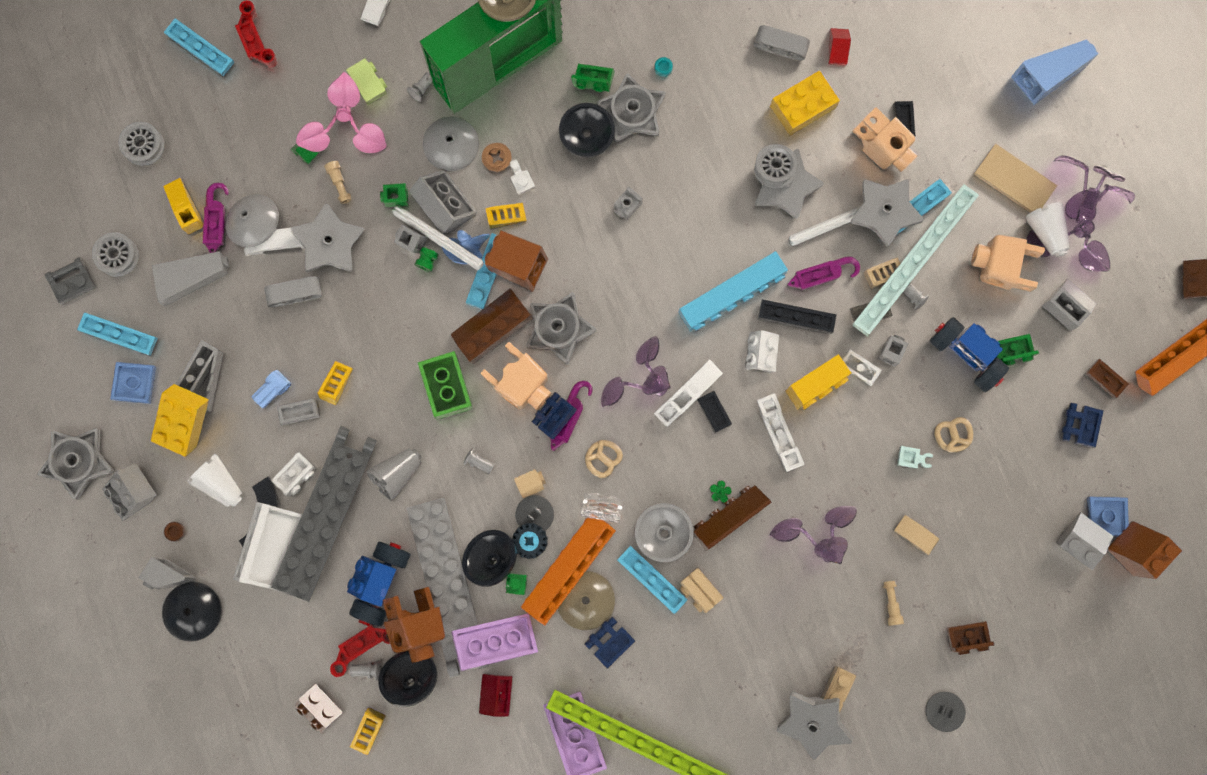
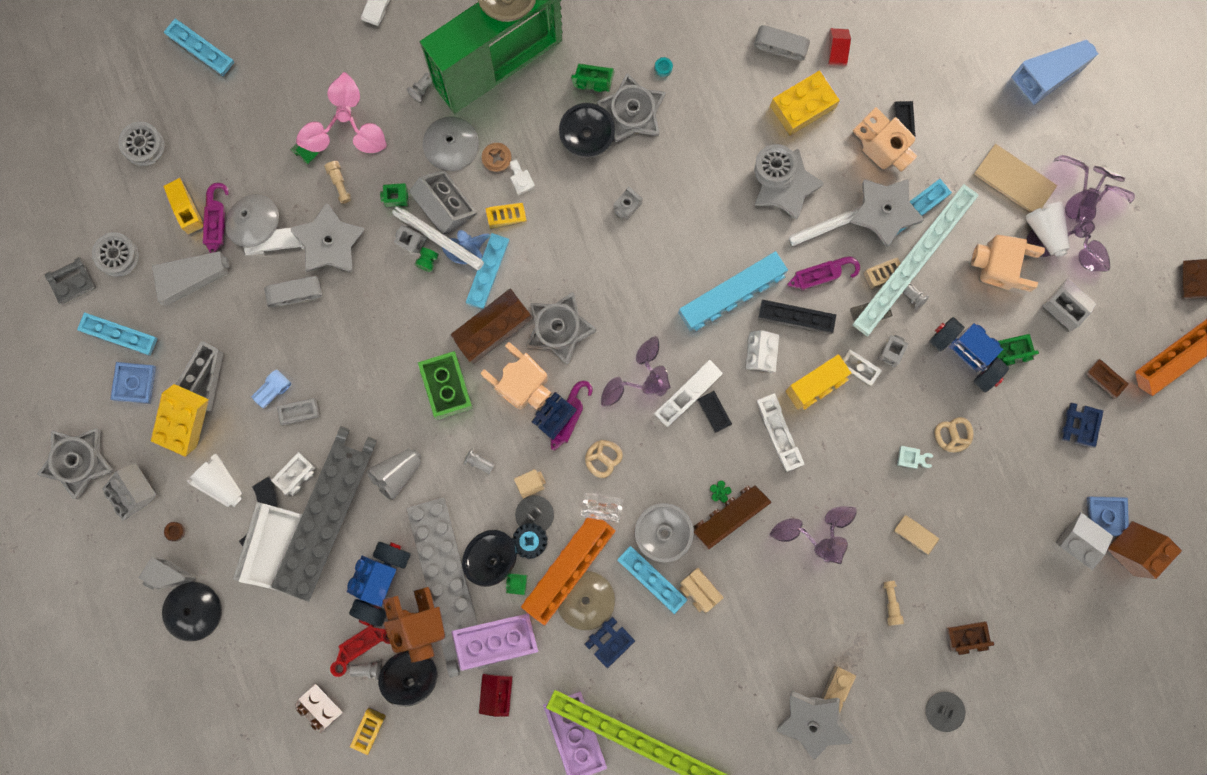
(250, 37): red plate -> none
(322, 393): yellow slope -> none
(366, 80): yellowish green brick -> none
(516, 260): dark orange slope -> none

